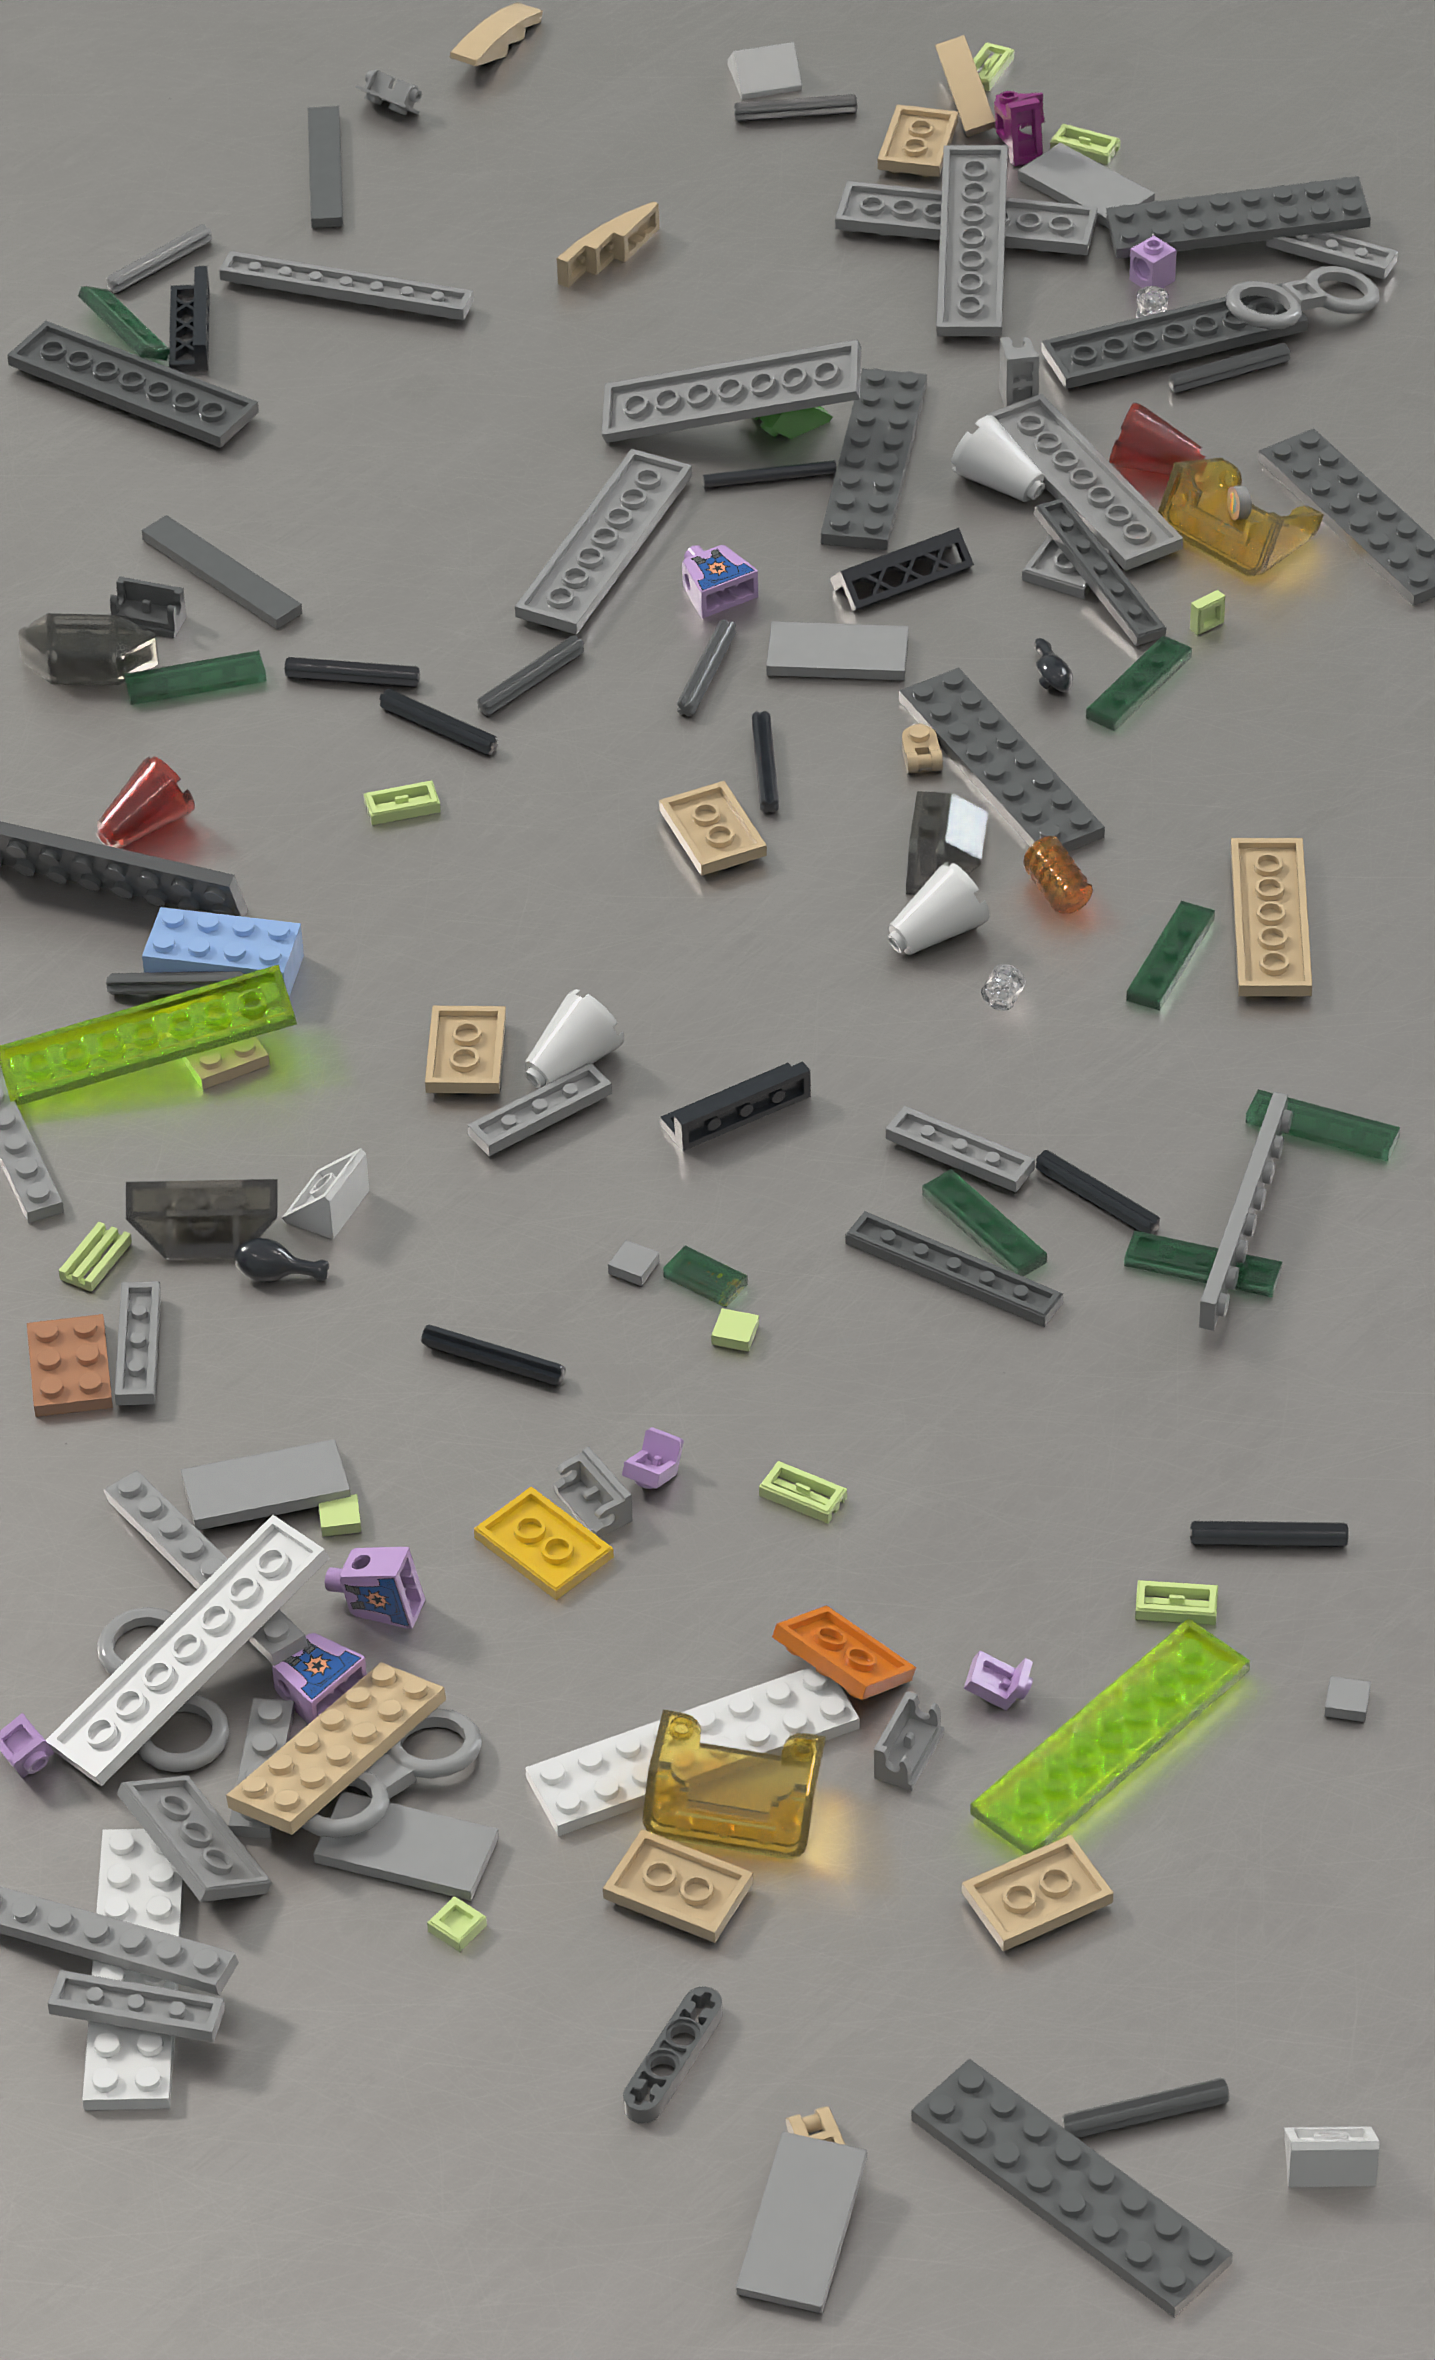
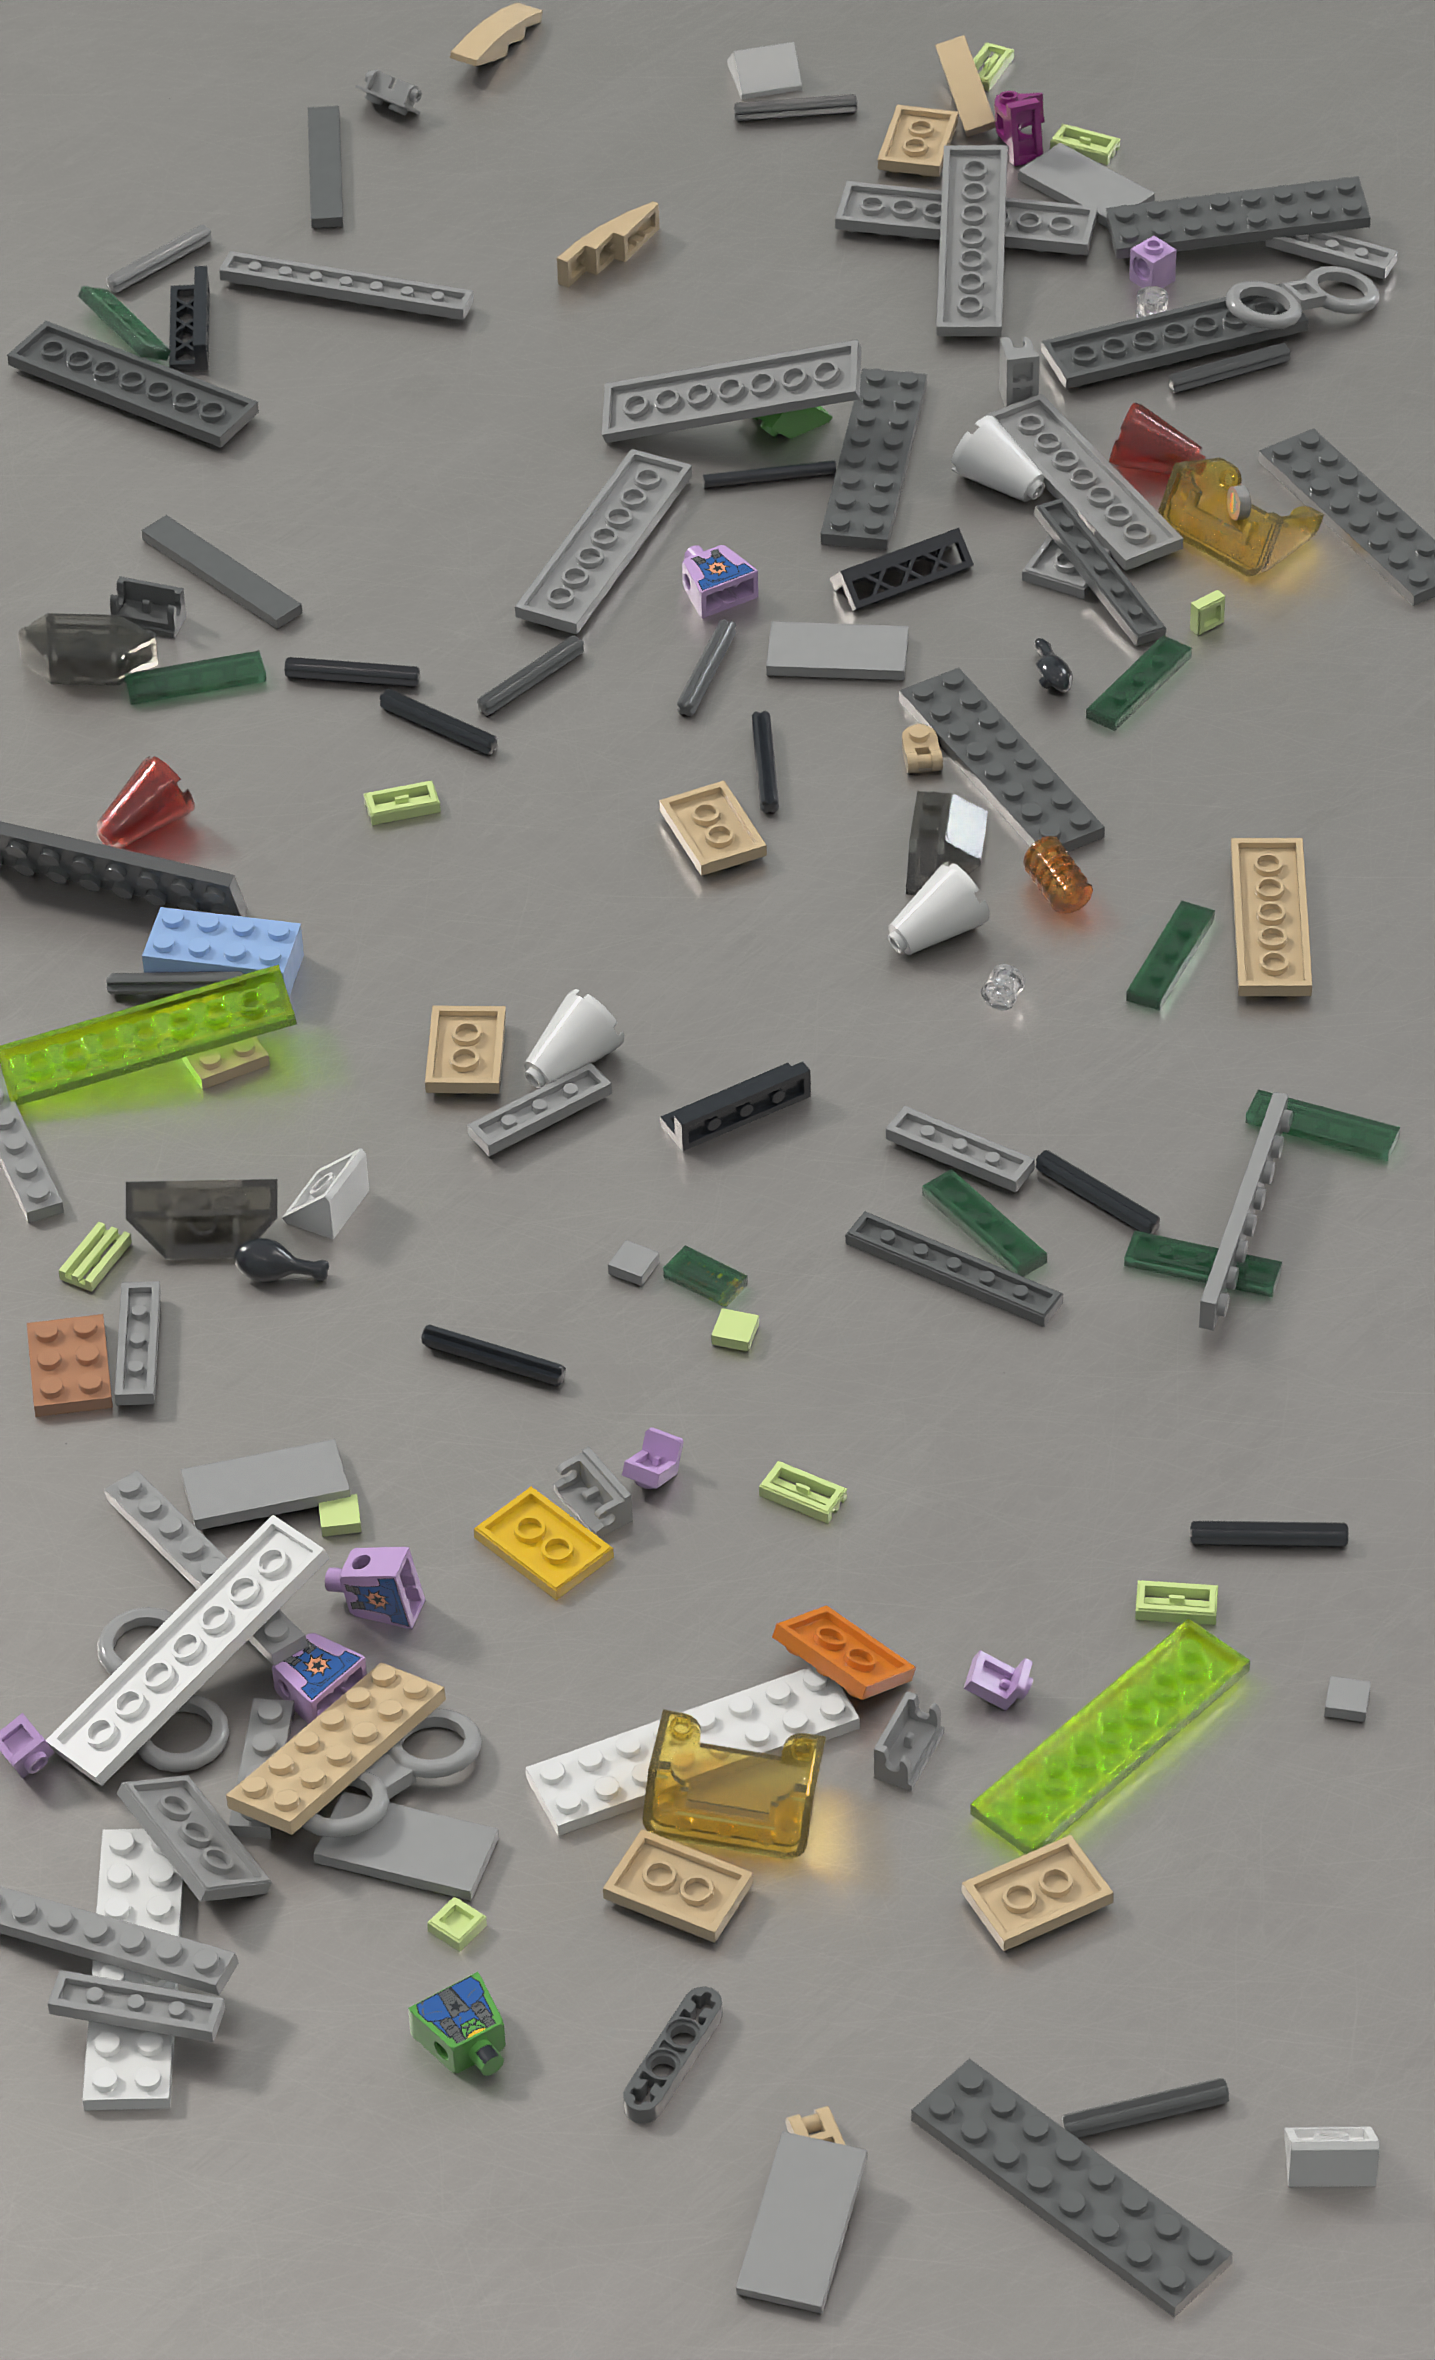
(461, 2026): none -> torso

